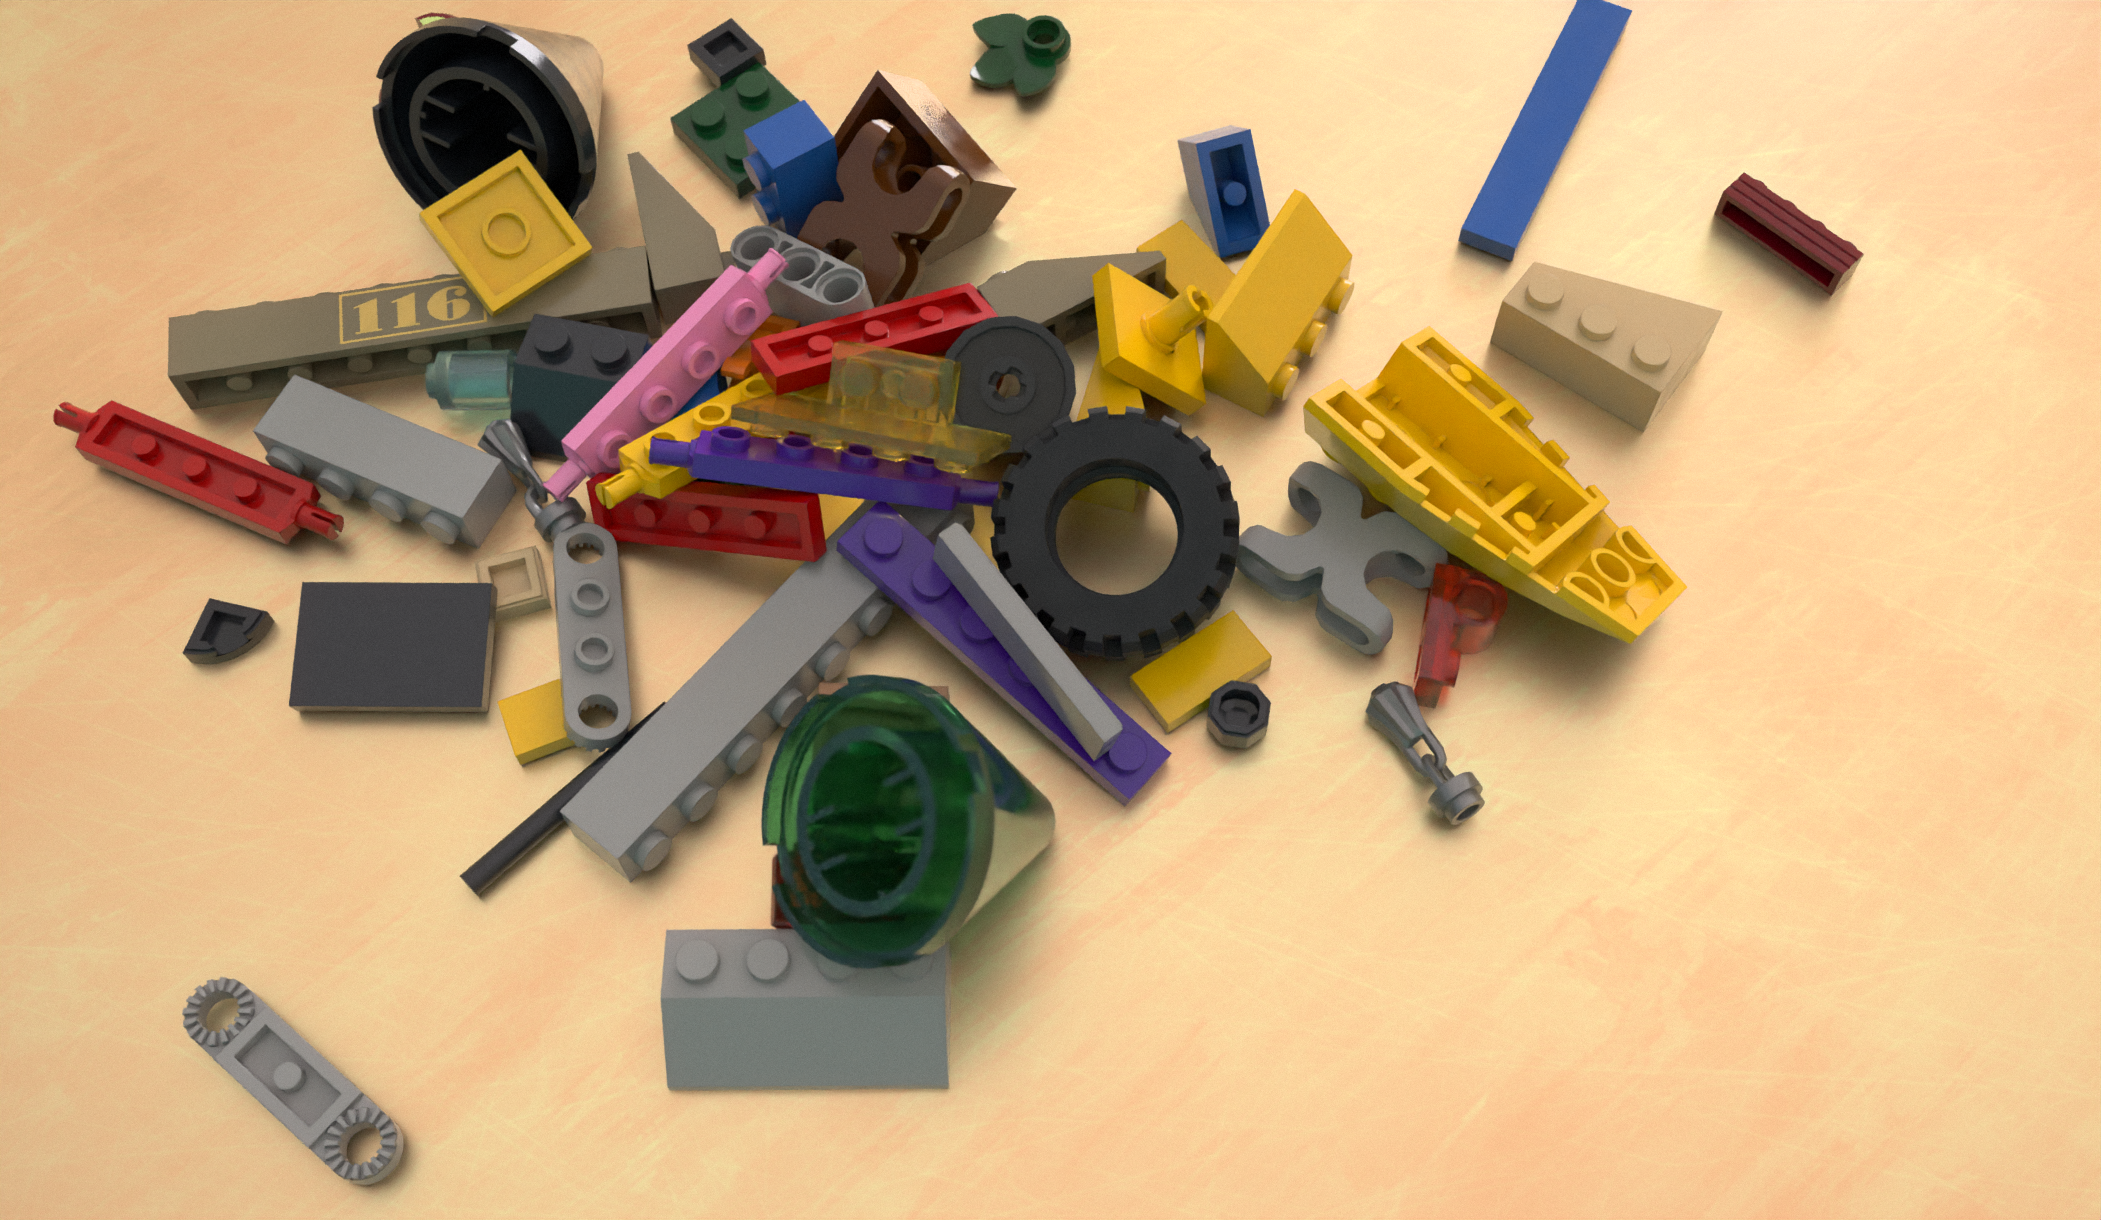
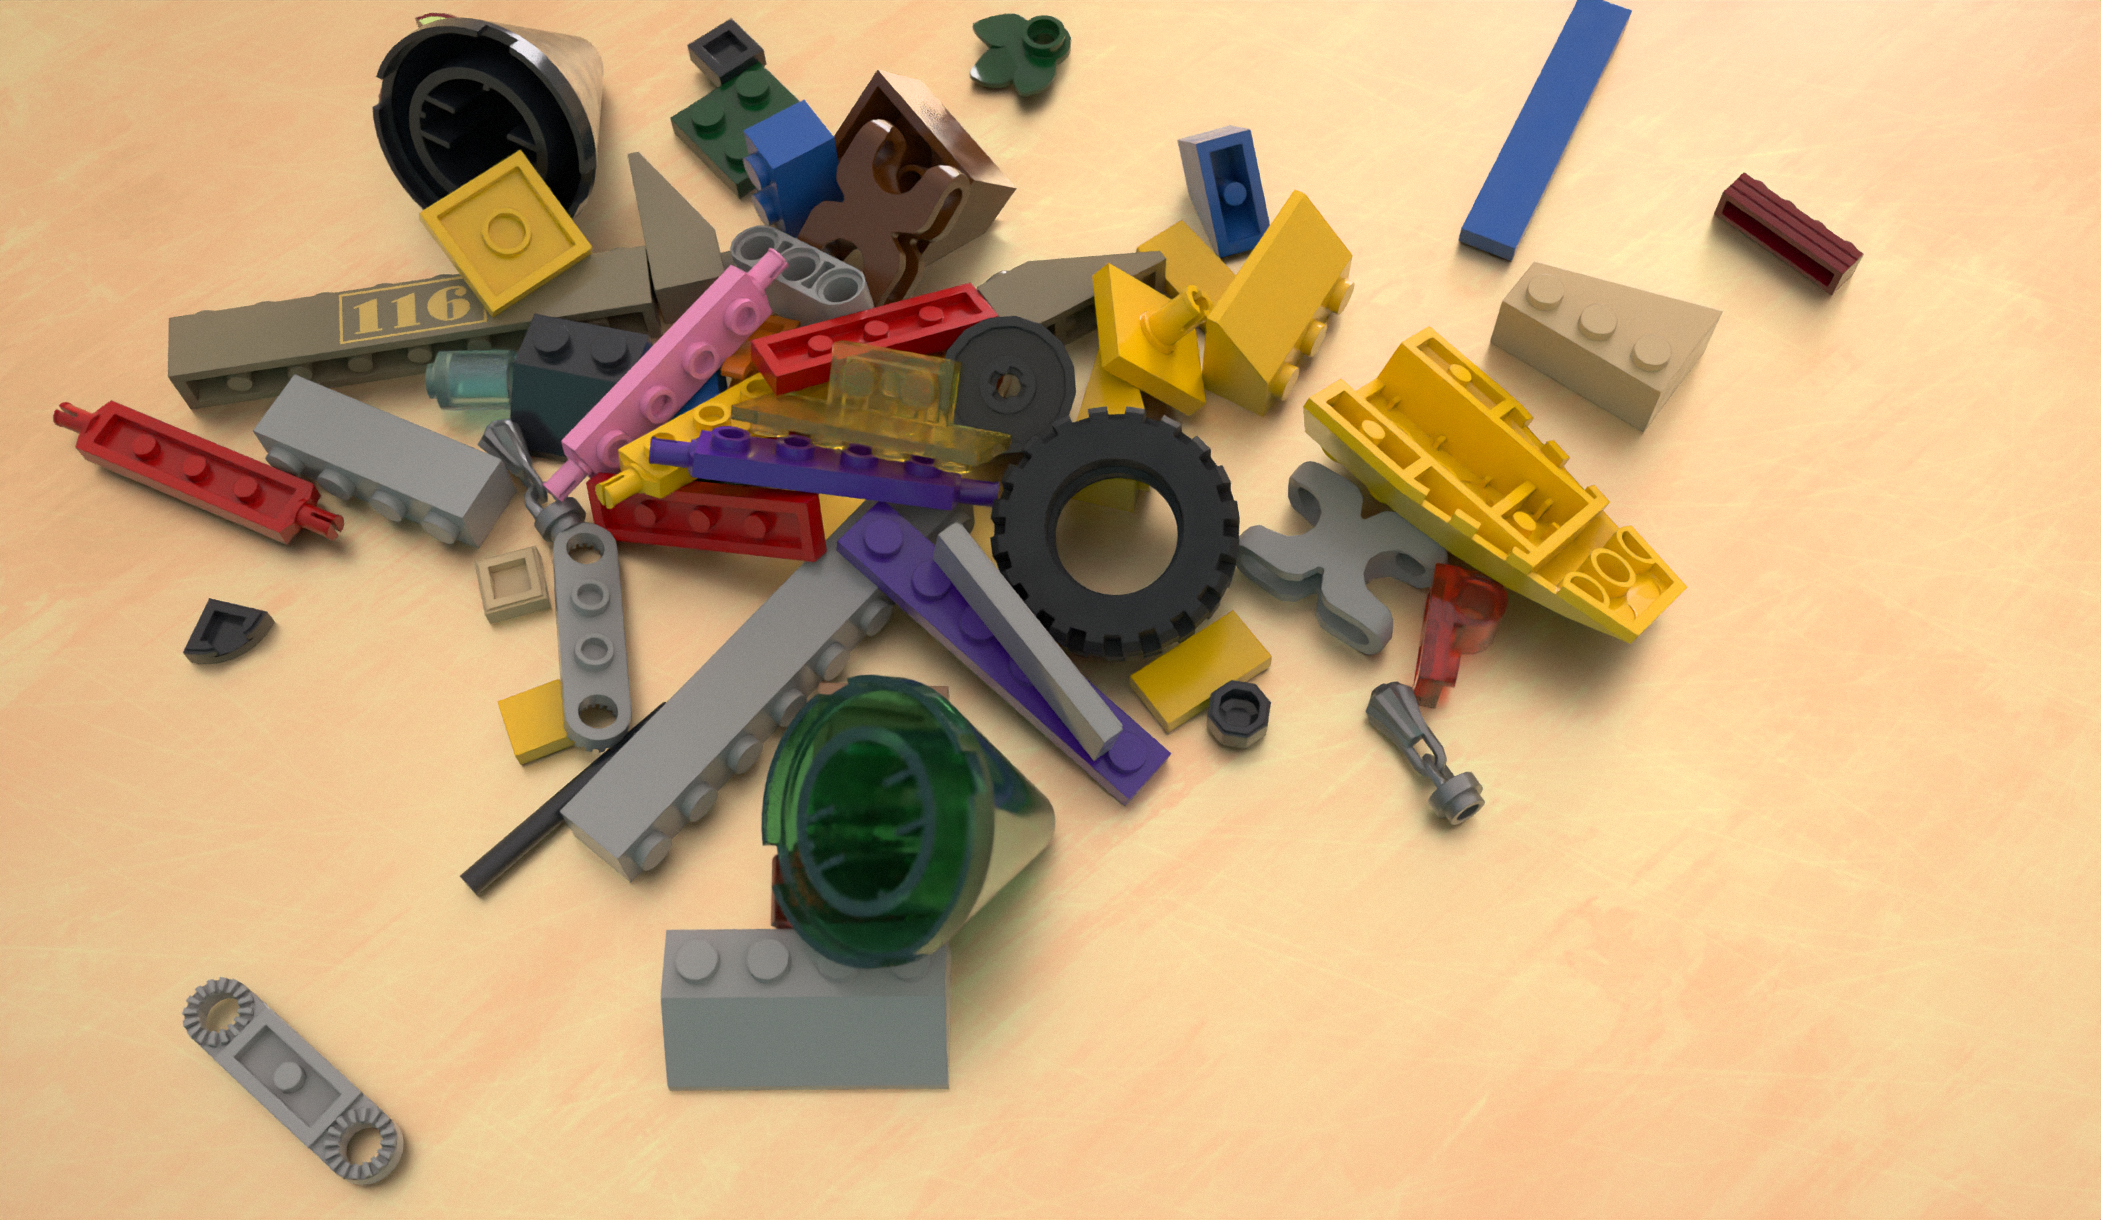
(394, 647): black tile -> none

